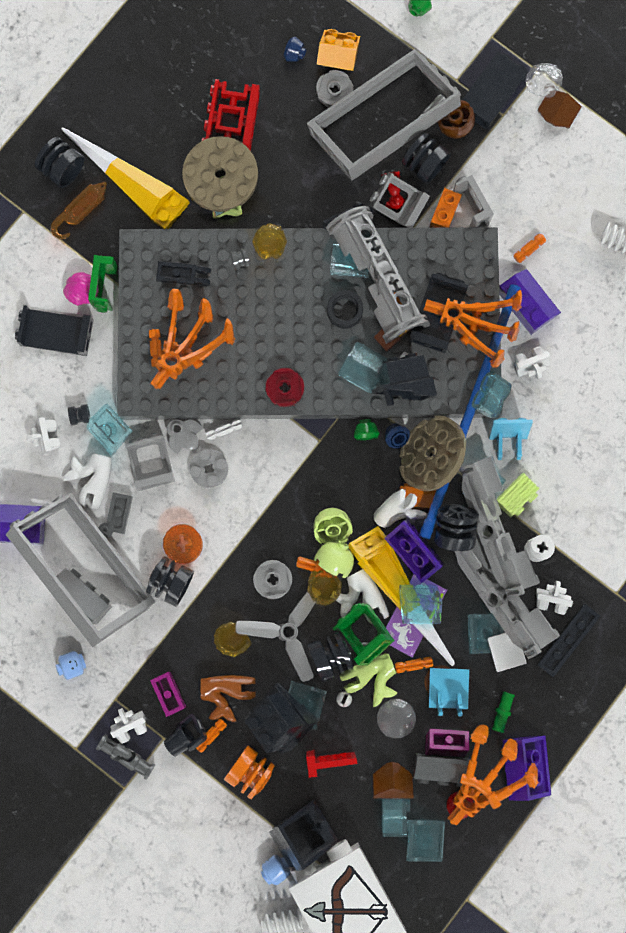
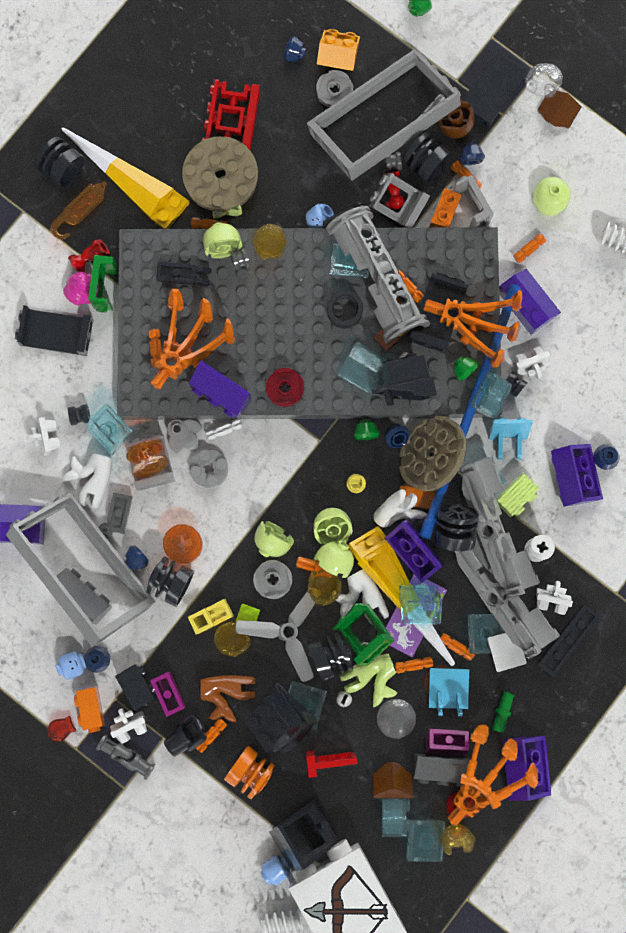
(60, 729): none -> clear red animal
(79, 261): none -> red animal
(90, 709): none -> orange brick
(100, 664): none -> dark blue cone
(136, 558): none -> dark blue cone
(136, 686): none -> black brick
(147, 458): none -> clear orange piece
(204, 223): none -> orange axle
(210, 616): none -> light yellow brick
(219, 390): none -> dark purple slope
(221, 240): none -> yellowish green cylinder
(247, 613): none -> lime plate
(271, 540): none -> yellowish green cylinder
(317, 215): none -> light blue head
(356, 483): none -> light yellow plate
(393, 161): none -> dark grey wheel
(416, 295): none -> orange axle
(455, 837): none -> clear yellow hair
(456, 646): none -> orange axle
(457, 168): none -> orange axle
(464, 368): none -> green cone
(472, 154): none -> dark blue cone
(517, 384): none -> black wheel
(551, 196): none -> yellowish green cylinder
(576, 474): none -> dark purple slope
(601, 457): none -> dark blue cone

